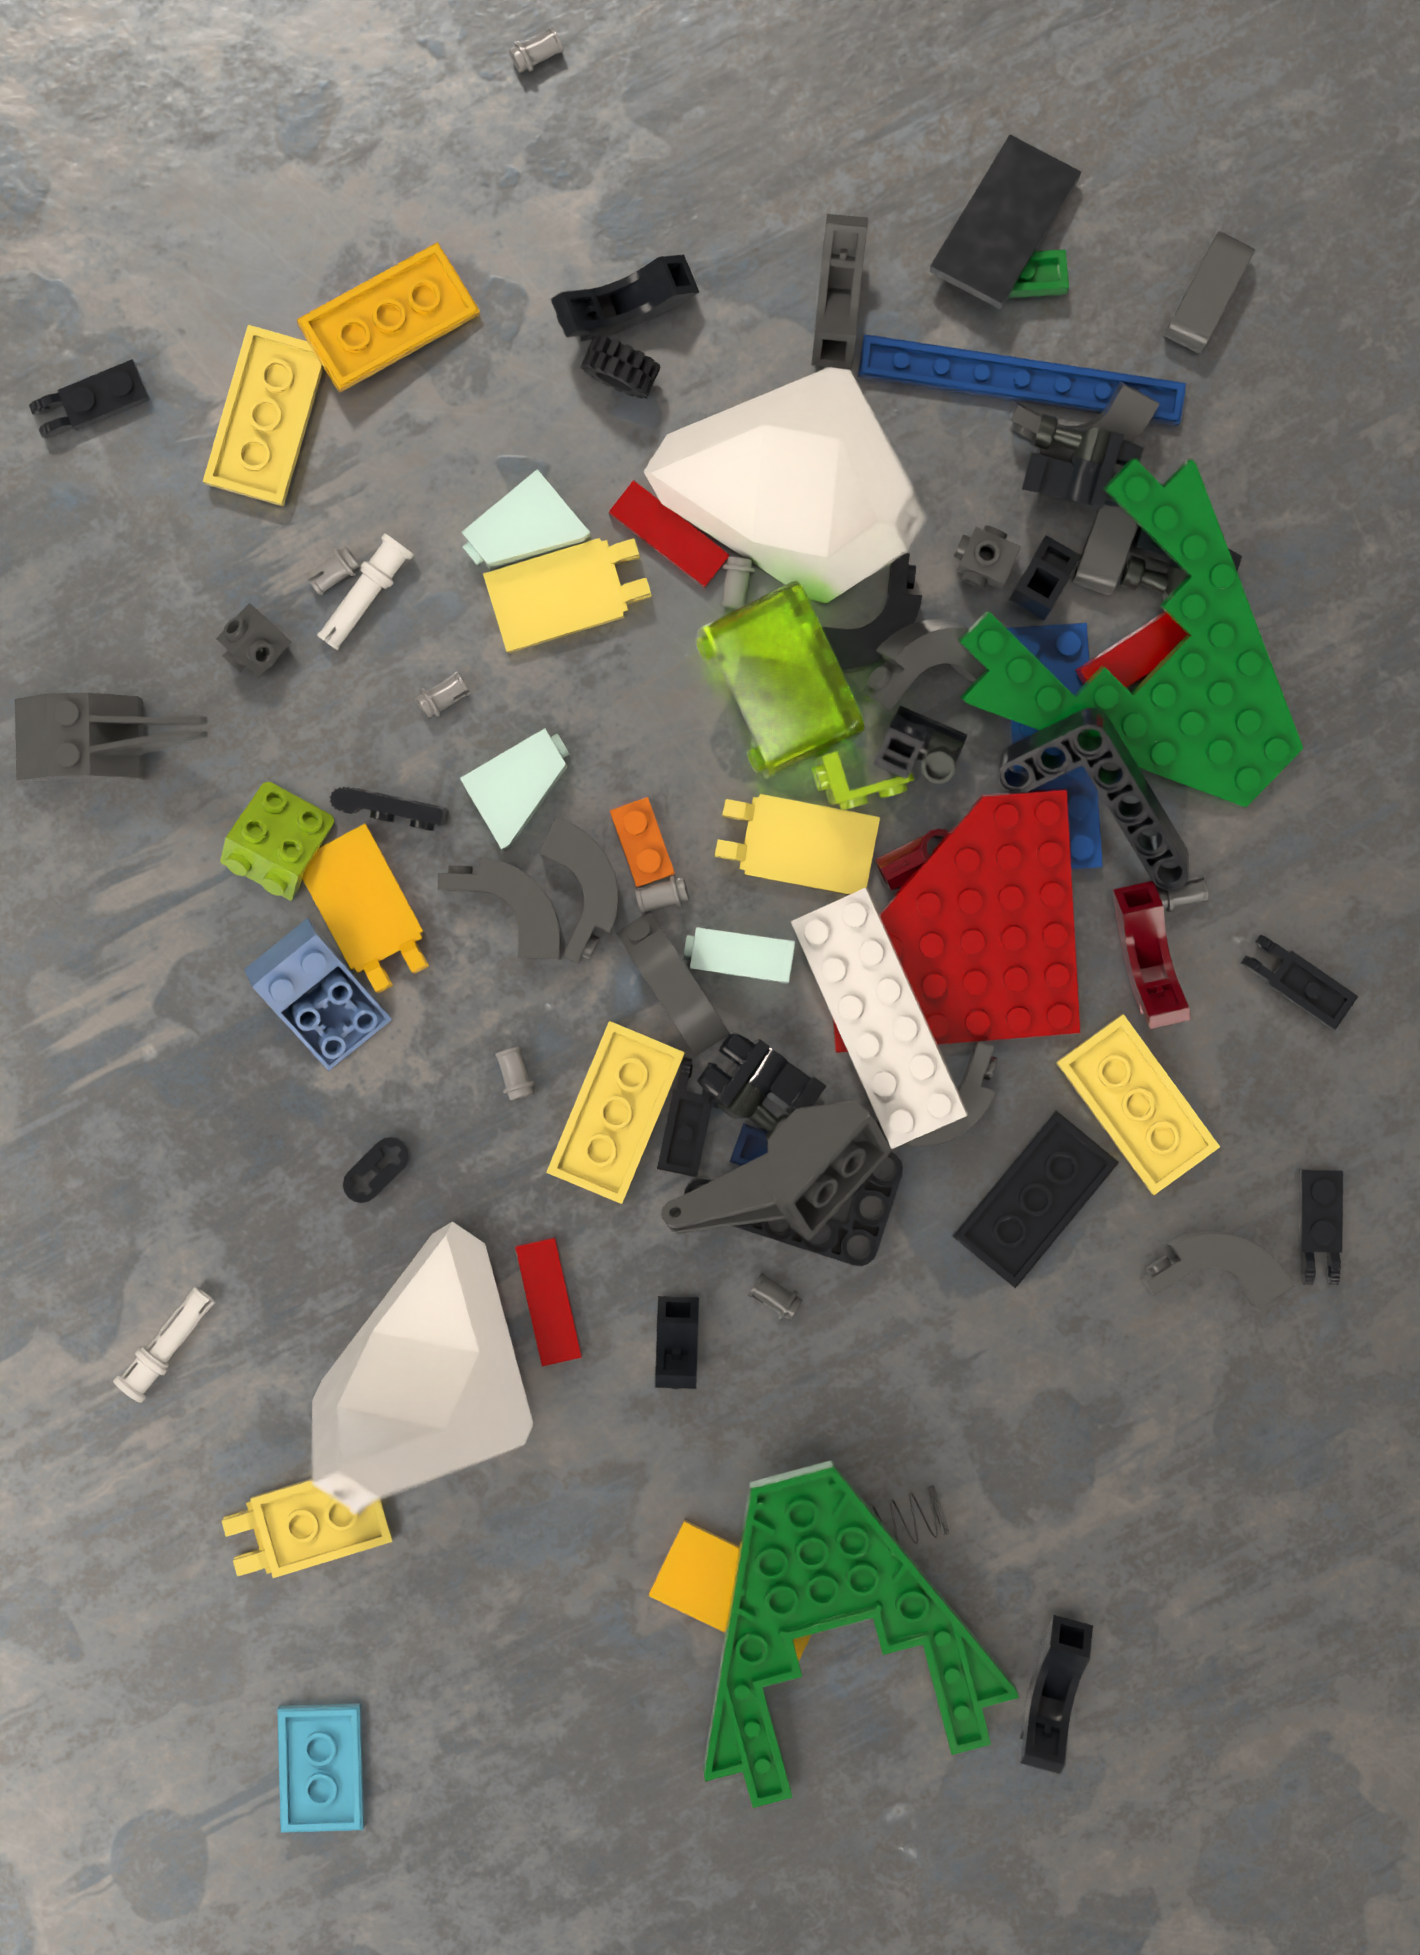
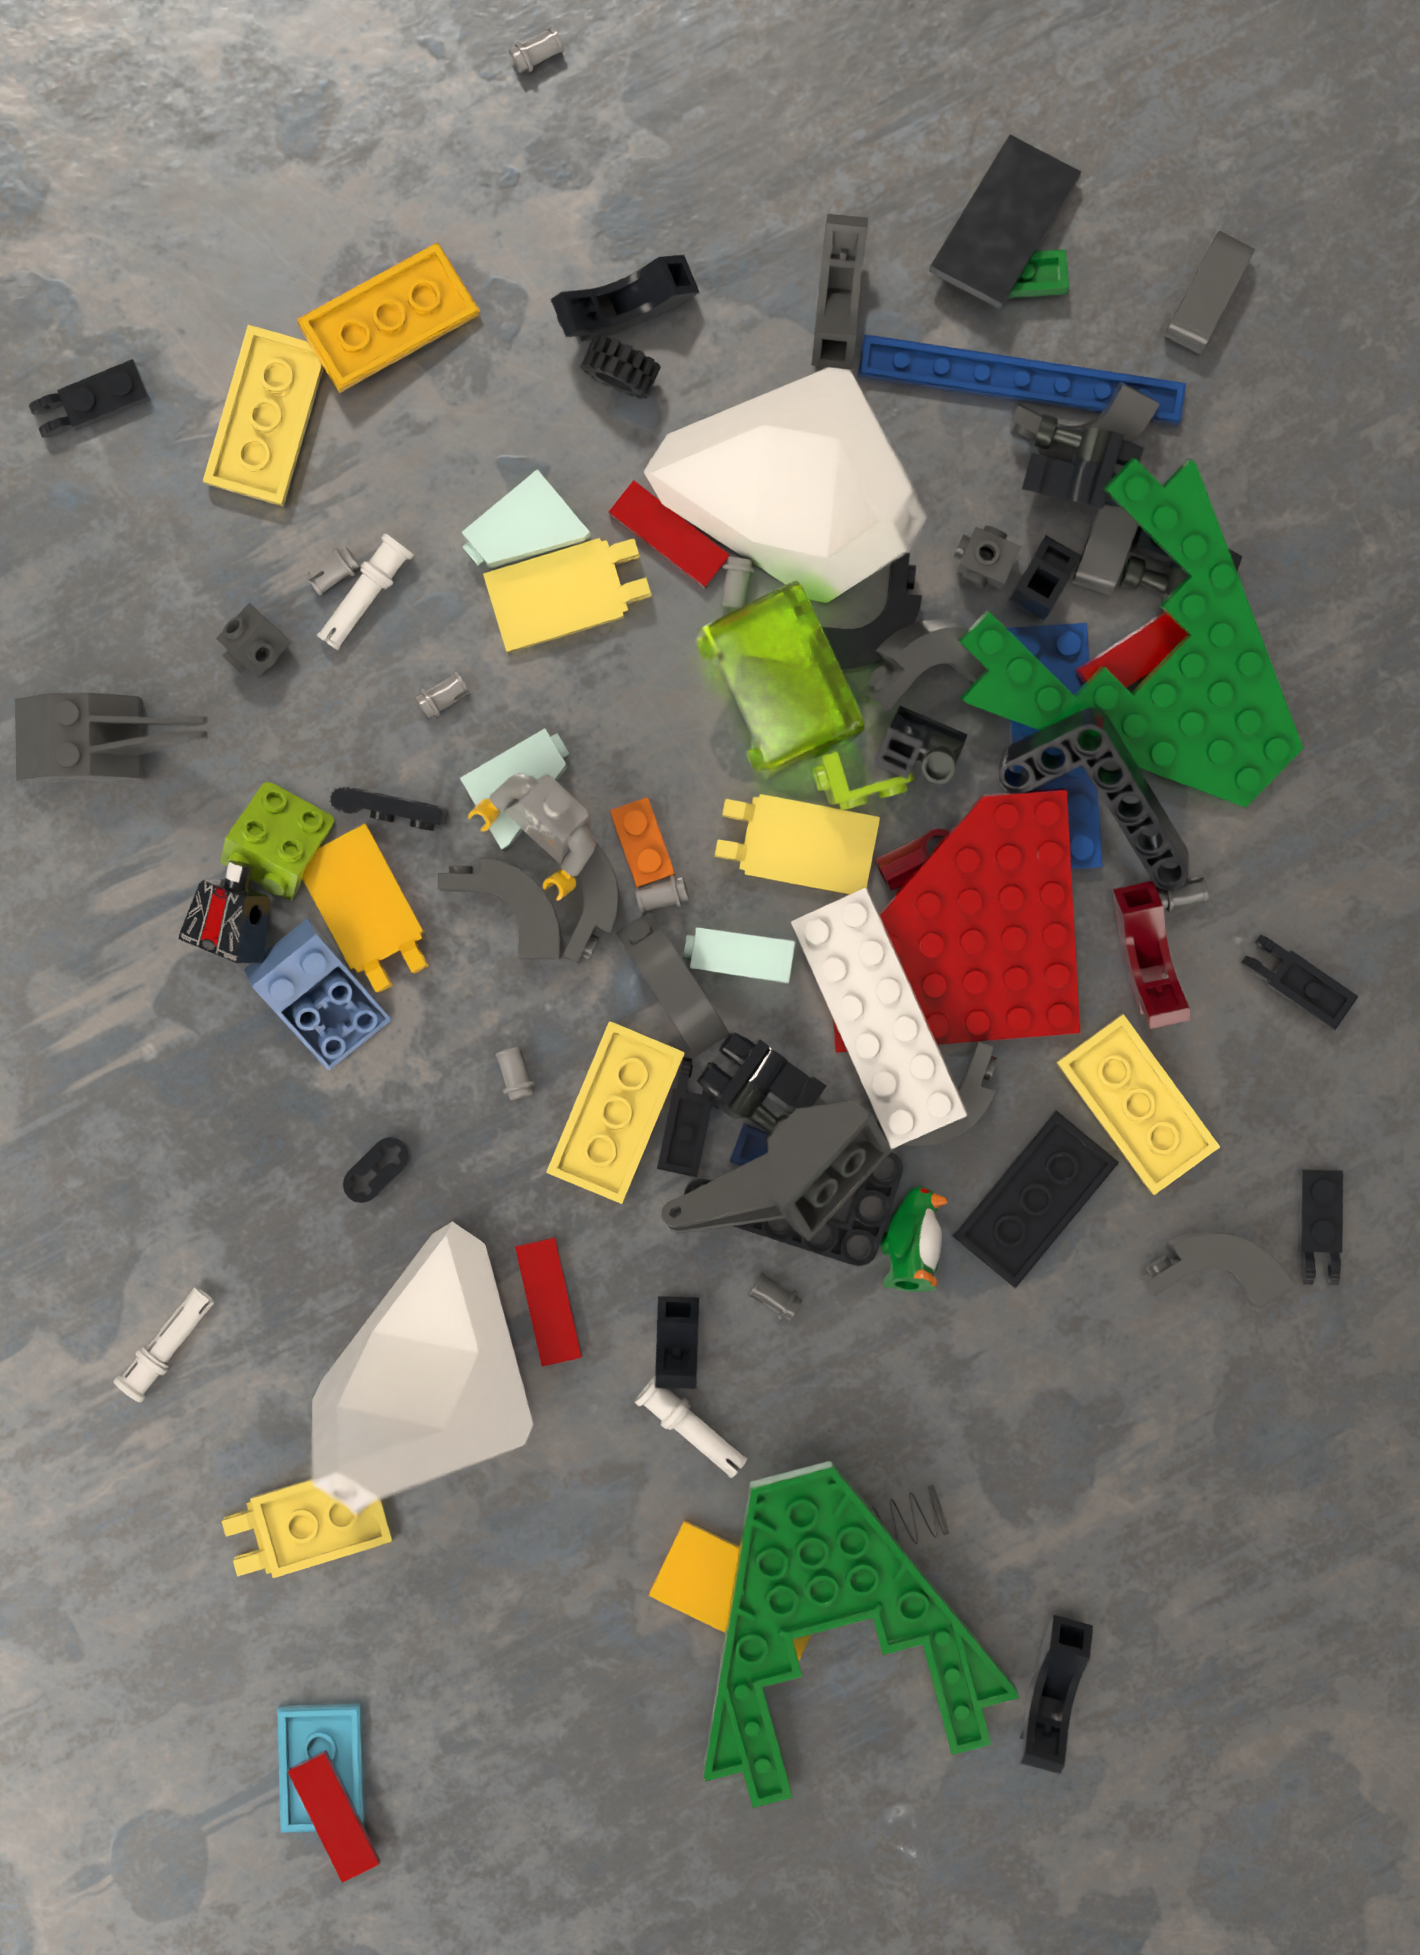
(229, 917): none -> black torso
(334, 1816): none -> red tile
(549, 818): none -> light grey torso
(675, 1414): none -> white pin
(914, 1242): none -> green animal

